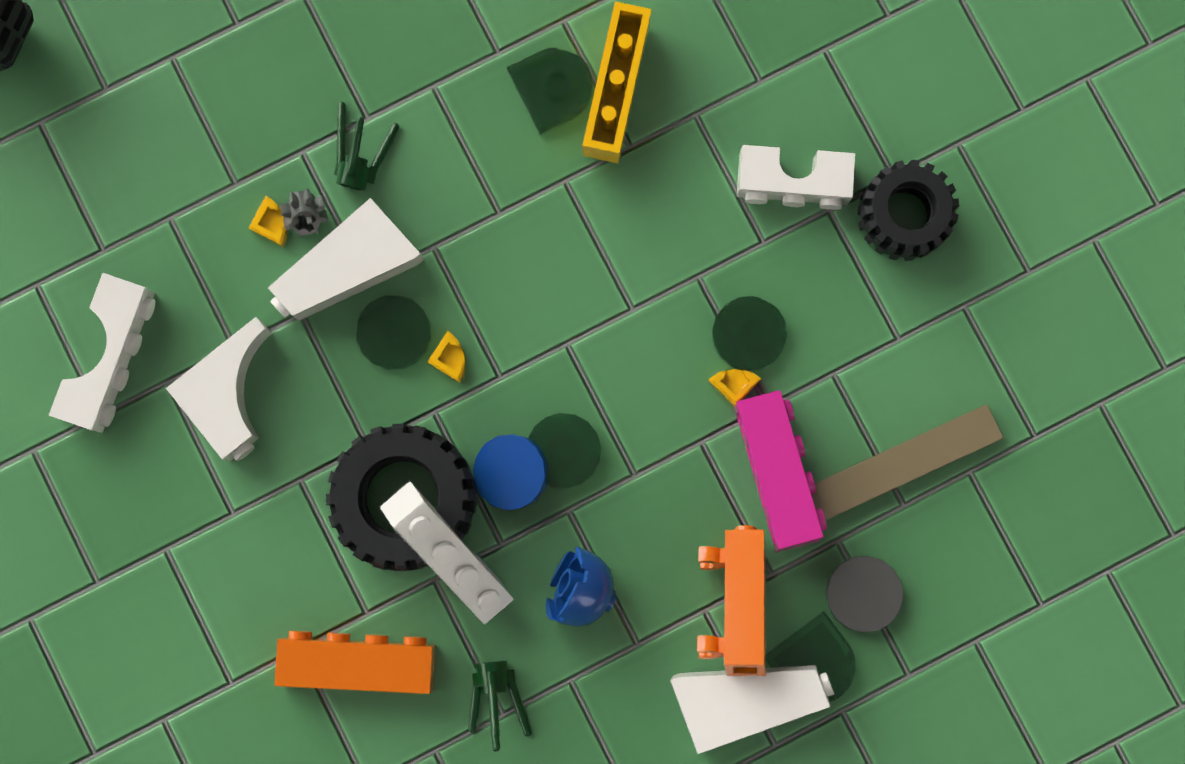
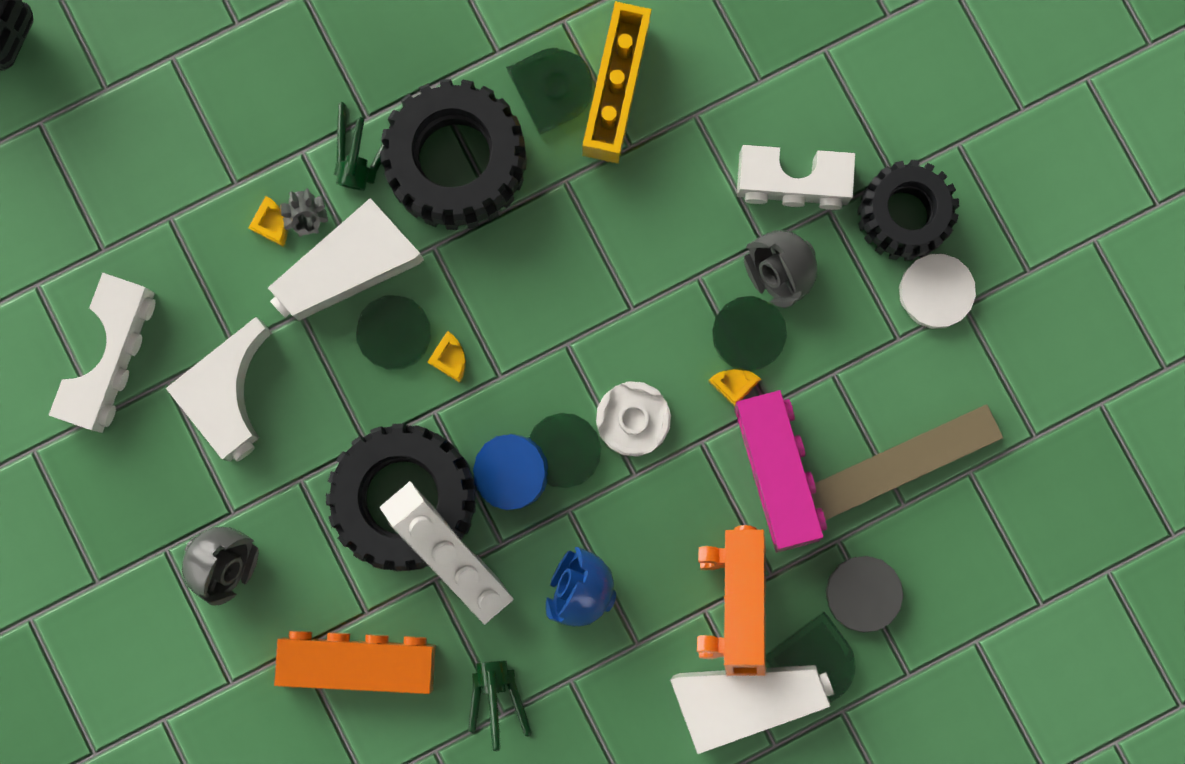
(217, 563): none -> dark grey cylinder
(446, 107): none -> black tyre
(633, 419): none -> white tile
(782, 265): none -> dark grey cylinder
(937, 291): none -> white tile

